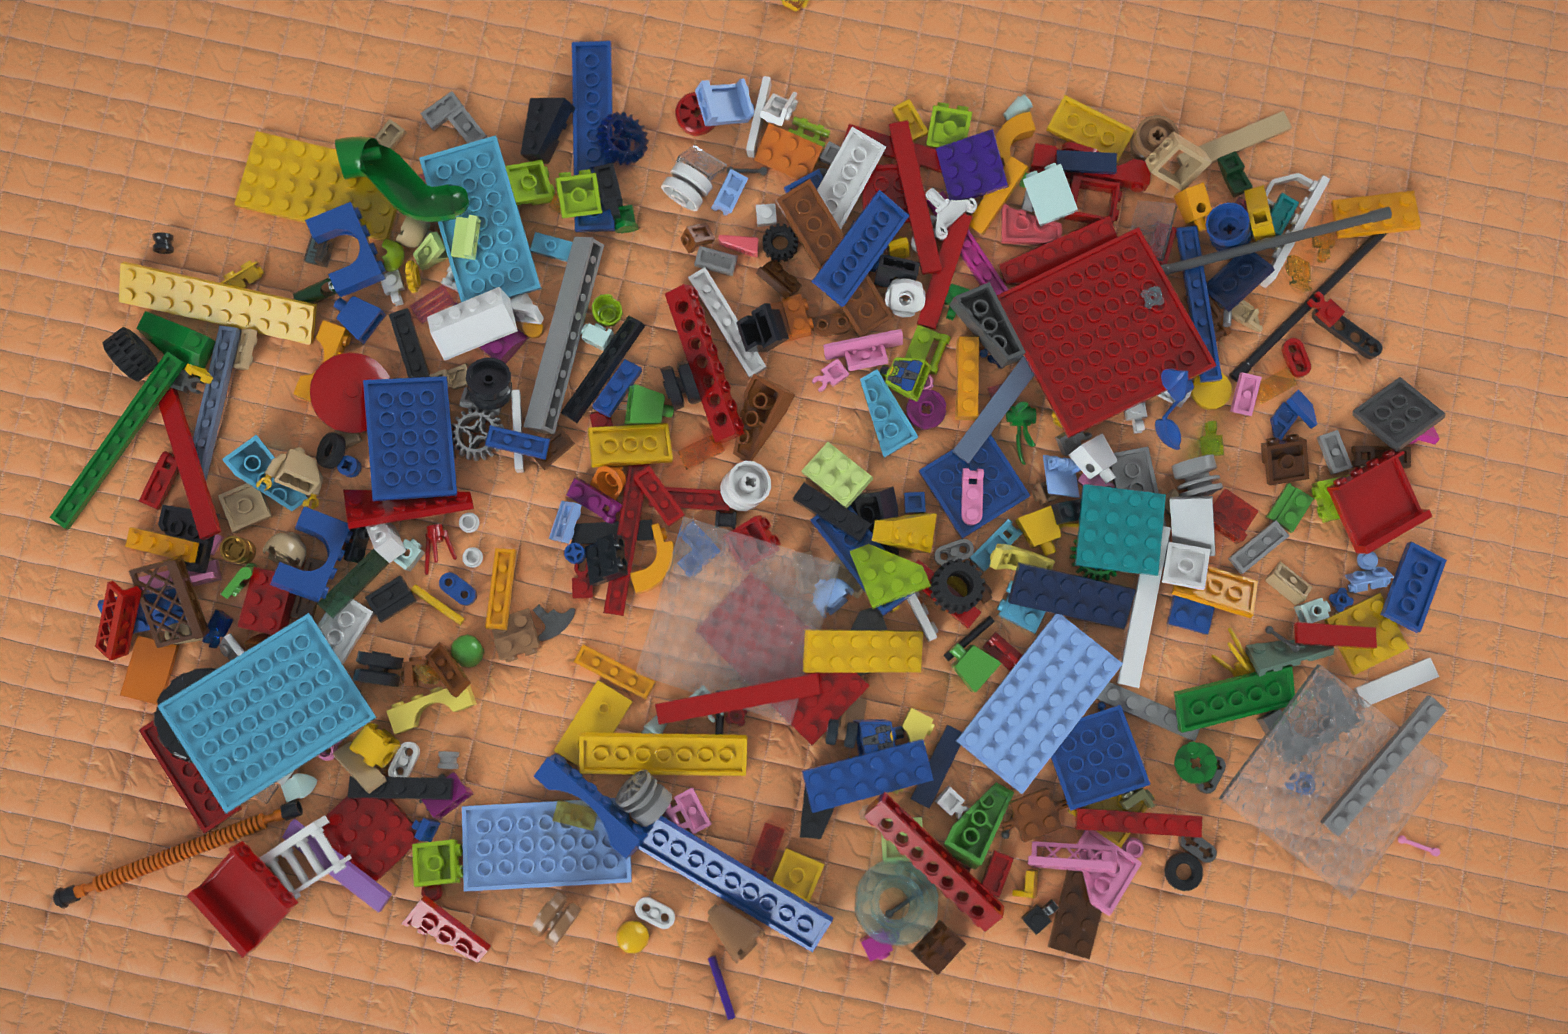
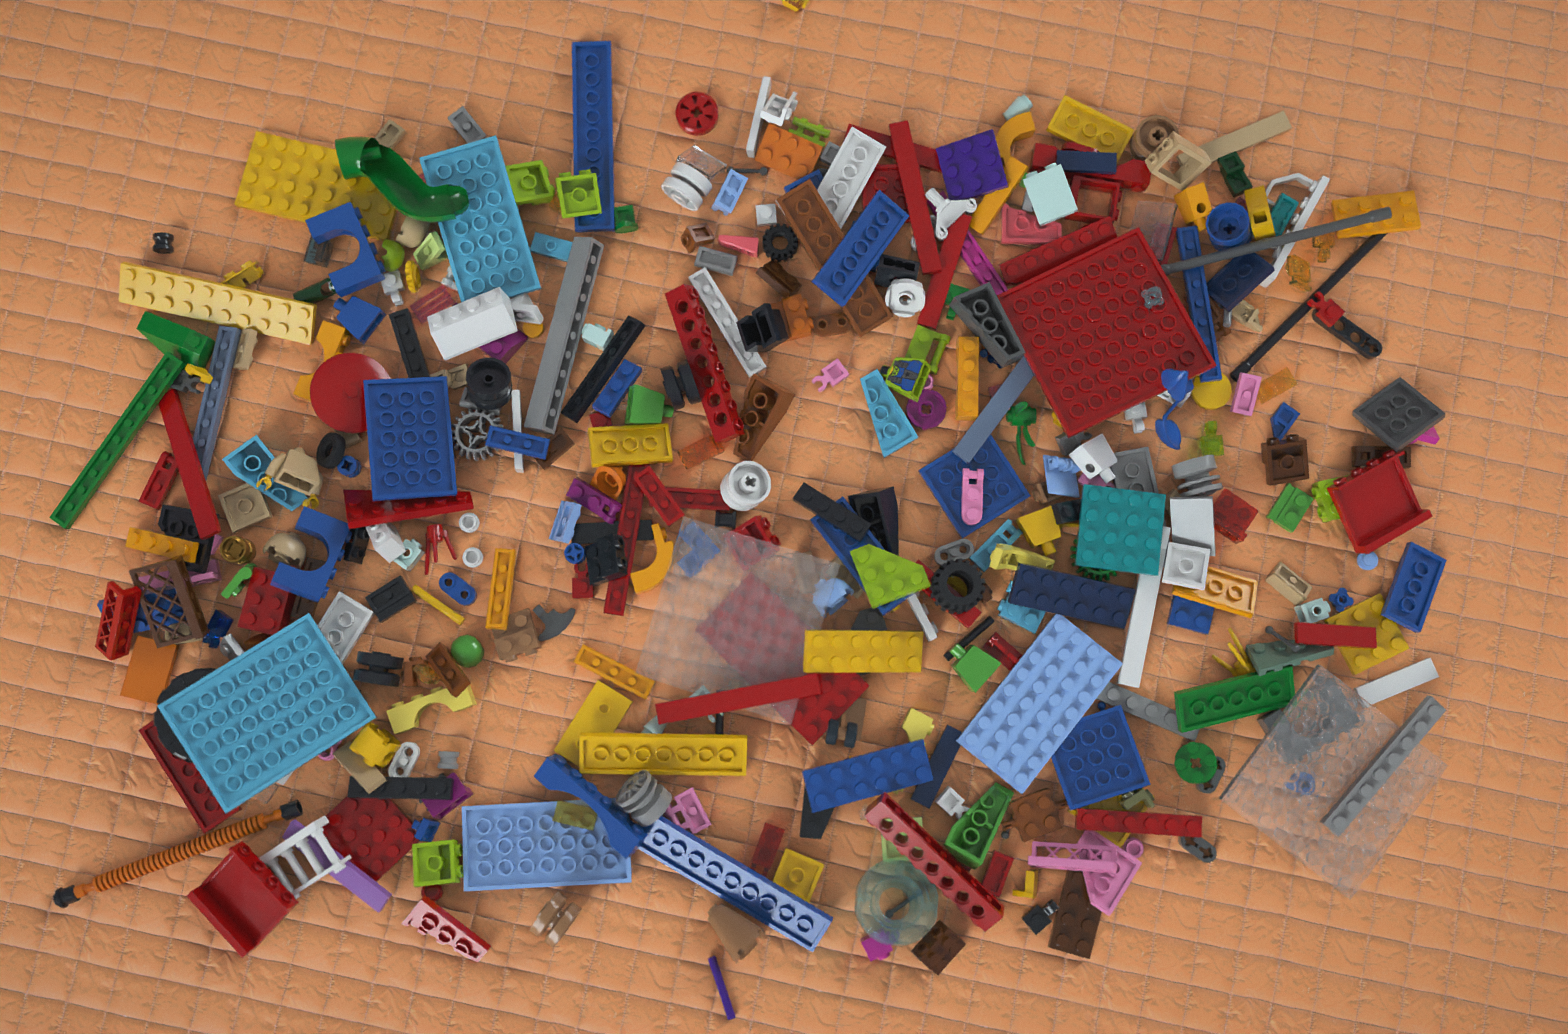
(130, 354): black tyre -> none
(298, 786): light aqua tile -> none
(353, 583): clear green tile -> none
(439, 111): light grey plate -> none
(466, 237): yellowish green panel -> none
(543, 127): black wedge -> none
(606, 310): lime hair -> none
(609, 188): black hinge -> none
(619, 144): clear blue gear -> none
(632, 936): yellow hair -> none
(654, 914): white plate -> none
(724, 103): light blue panel -> none
(736, 720): red plate -> none
(837, 475): yellowish green plate -> none
(865, 350): bright pink bracket -> none
(876, 735): torso -> none
(899, 248): yellow tile -> none
(906, 111): yellow plate -> none
(907, 532): yellow wedge -> none
(914, 502): blue plate -> none
(948, 124): lime plate -> none
(1196, 871): black tyre -> none
(1258, 547): light grey plate -> none
(1299, 357): red plate -> none
(1303, 408): blue tile -> none
(1334, 452): light grey plate -> none
(1377, 577): light blue hinge -> none
(1434, 851): bright pink hinge -> none

